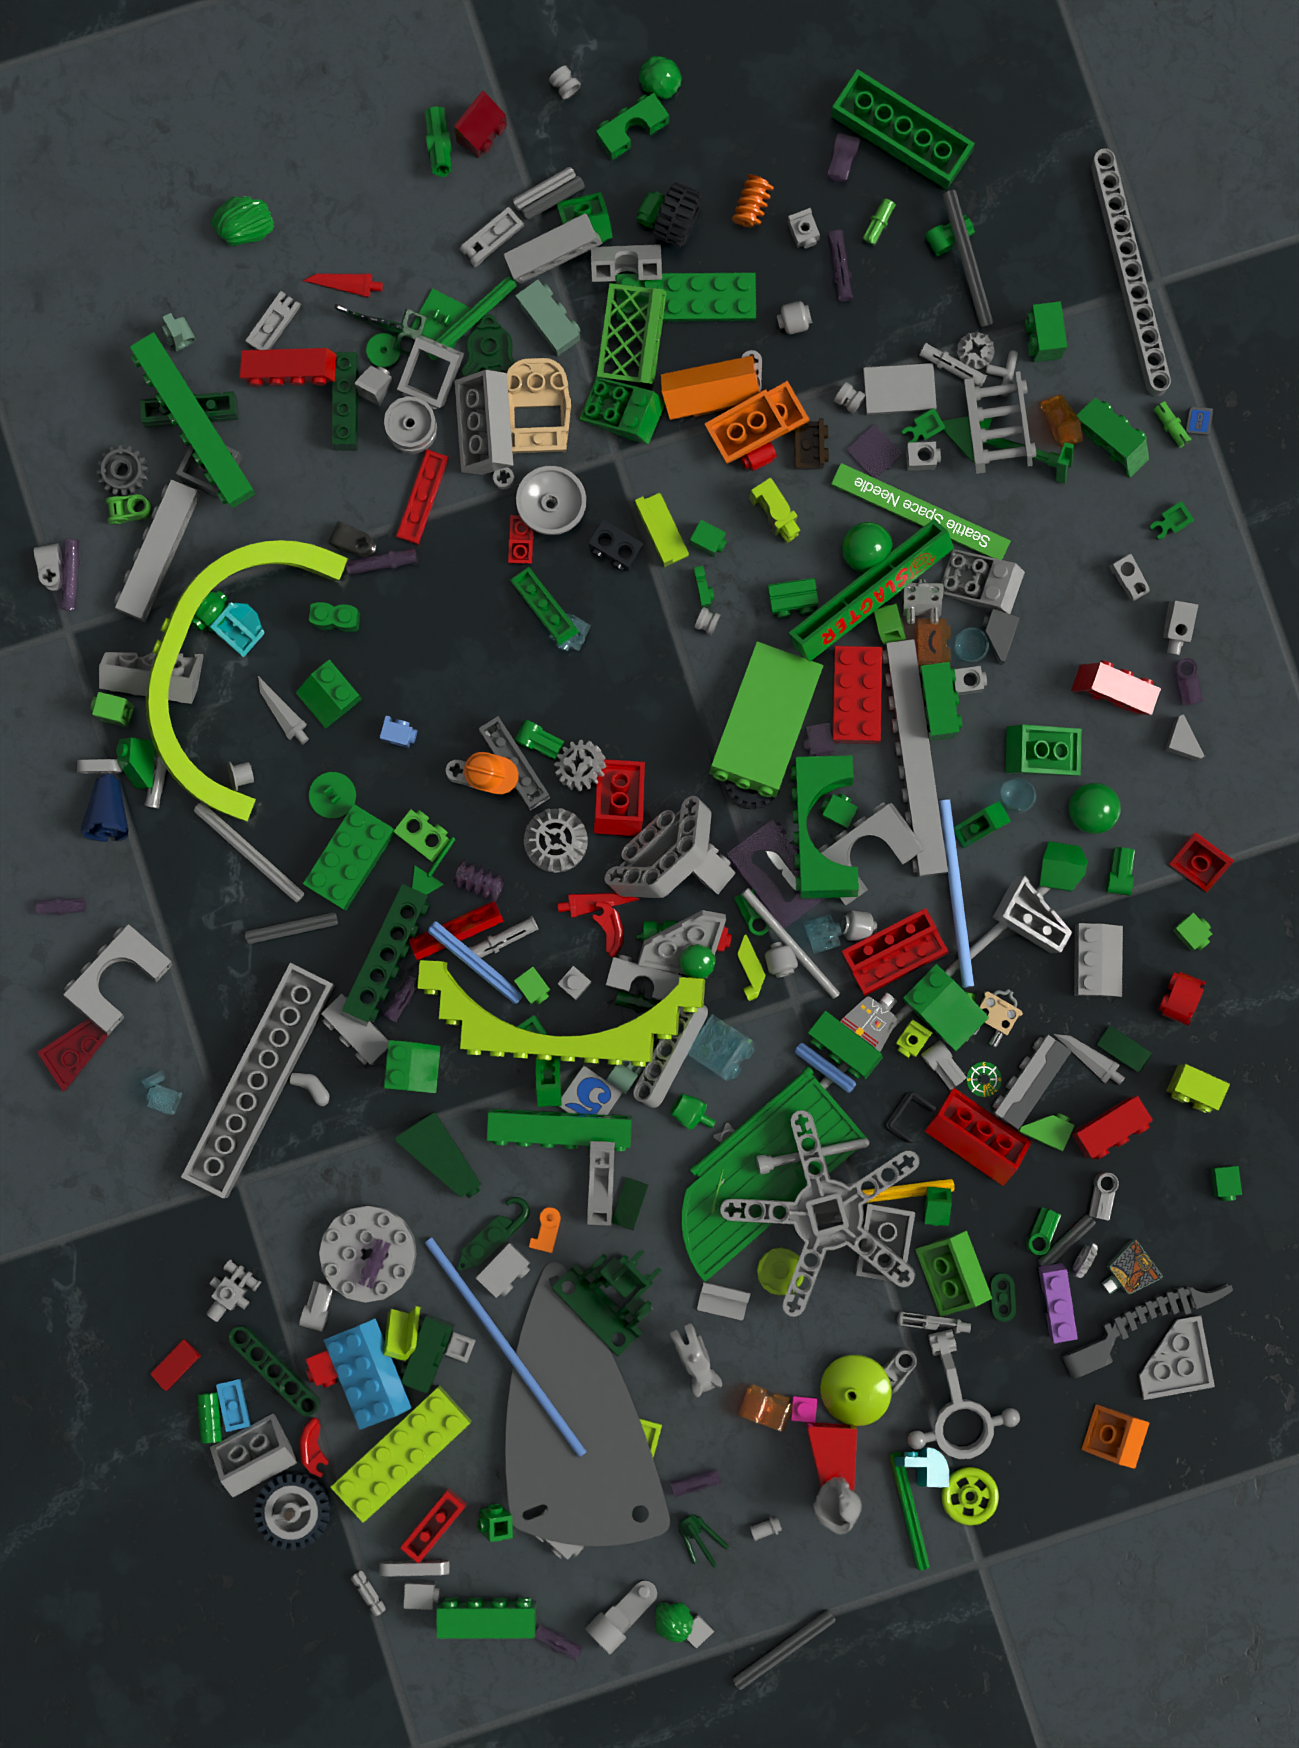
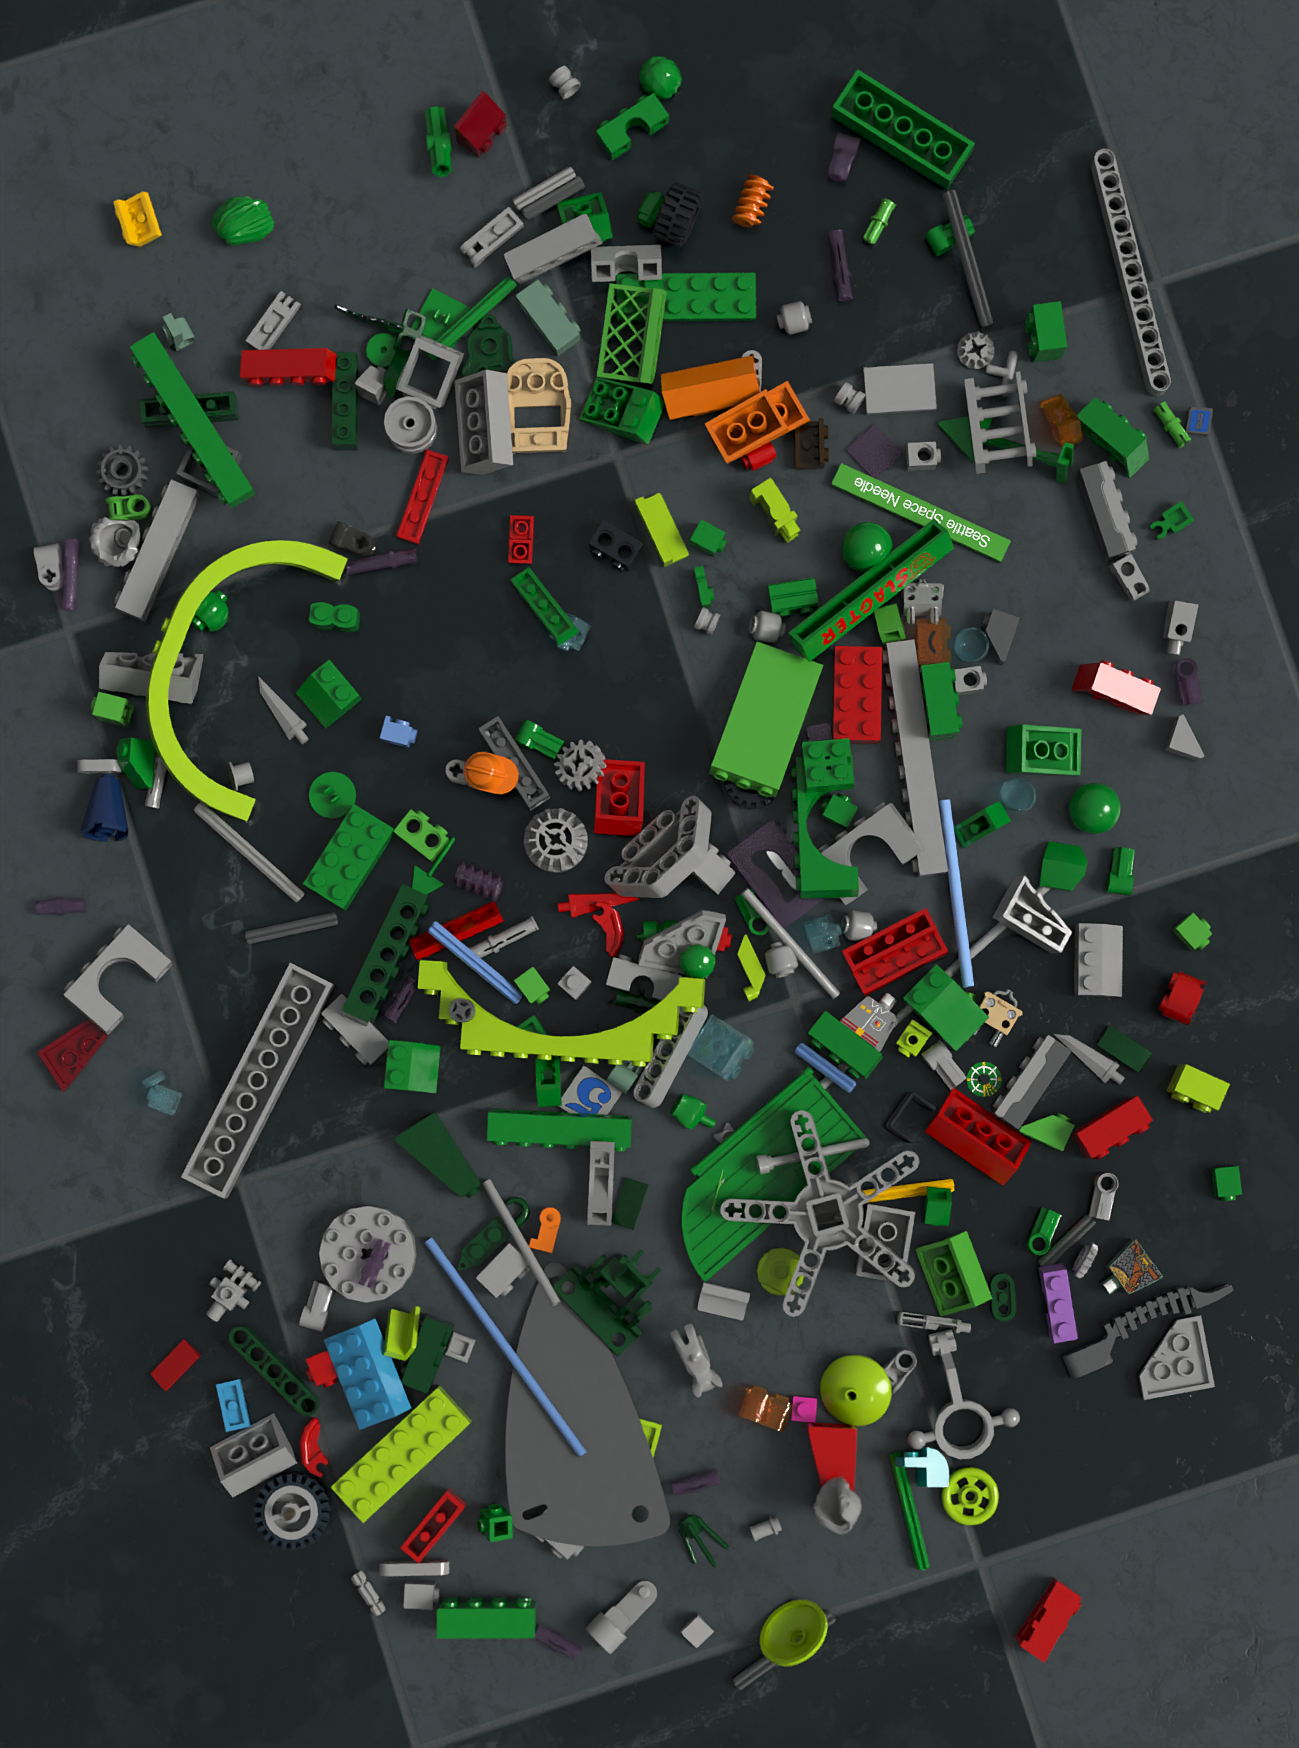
(114, 541): none -> light grey hair
(137, 219): none -> yellow bracket
(209, 1417): green axle -> none
(240, 629): teal slope -> none
(313, 1085): light grey arm -> none
(353, 283): red bar -> none
(395, 371): none -> dark green slope
(458, 1012): none -> dark grey wheel
(510, 481): light grey bush -> none
(521, 1242): none -> light grey piece
(555, 486): light grey dish -> none
(673, 1621): green hair -> none
(766, 627): none -> light grey head
(793, 1632): none -> lime dish
(803, 238): light grey brick -> none
(827, 765): none -> green piece
(927, 425): green plate -> none
(928, 352): light grey pin -> none
(982, 581): light grey slope -> none
(1048, 1619): none -> red wedge
(1106, 510): none -> piece
(1115, 1436): orange slope -> none
(1200, 861): red slope -> none

